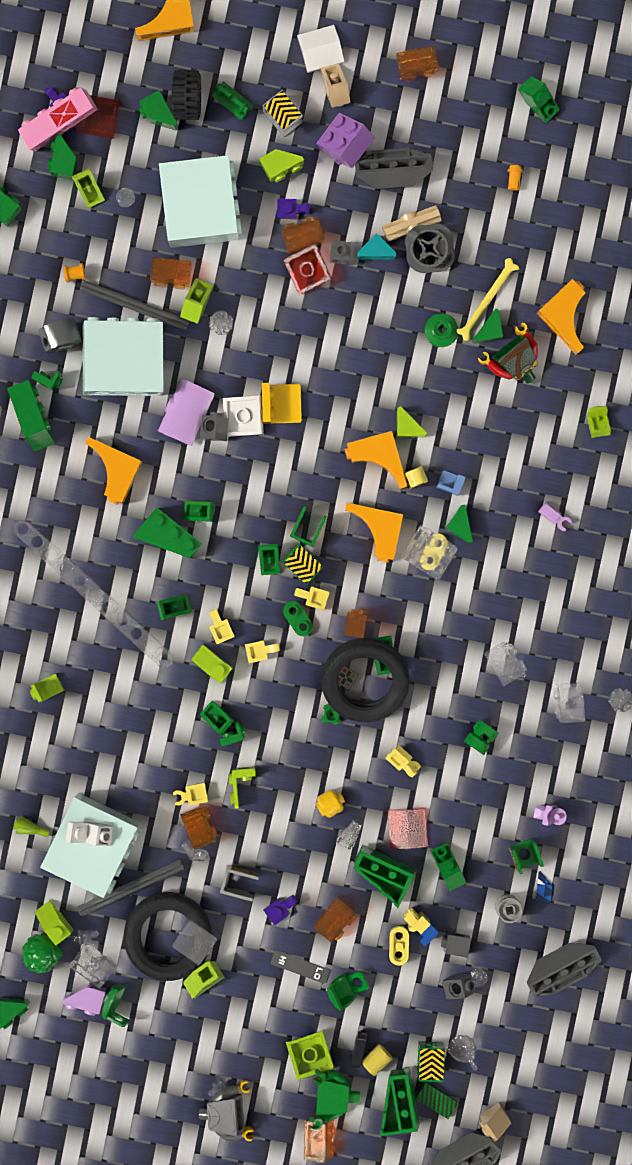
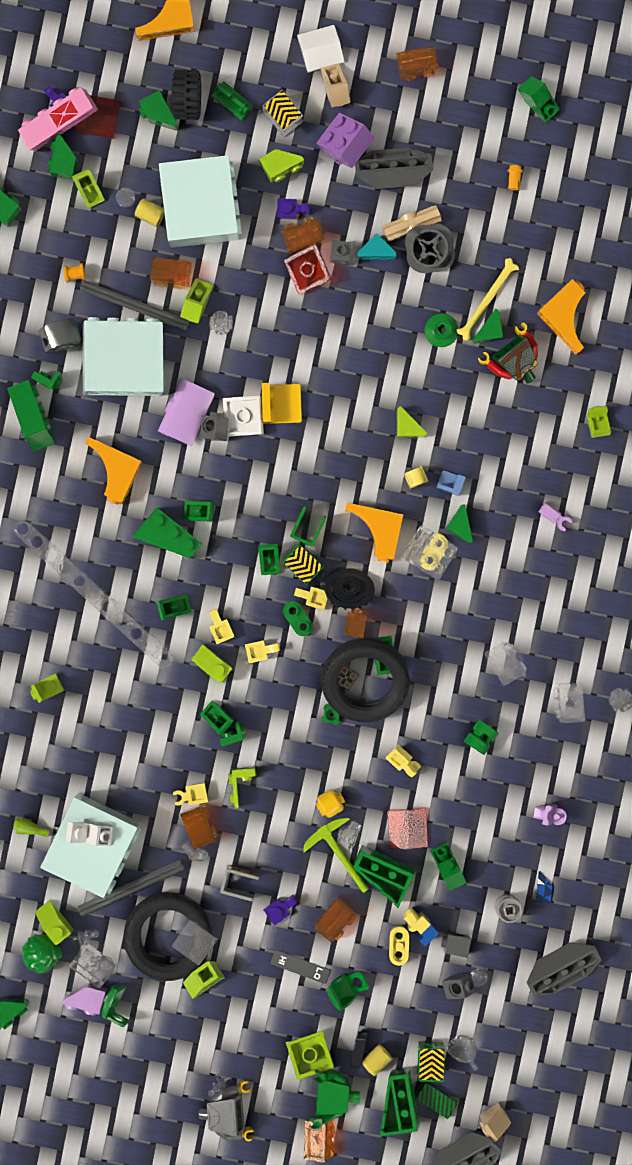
(149, 212): none -> light yellow piece
(325, 833): none -> lime piece
(349, 588): none -> black gear
(380, 451): light orange arch -> none
(534, 856): green piece -> none

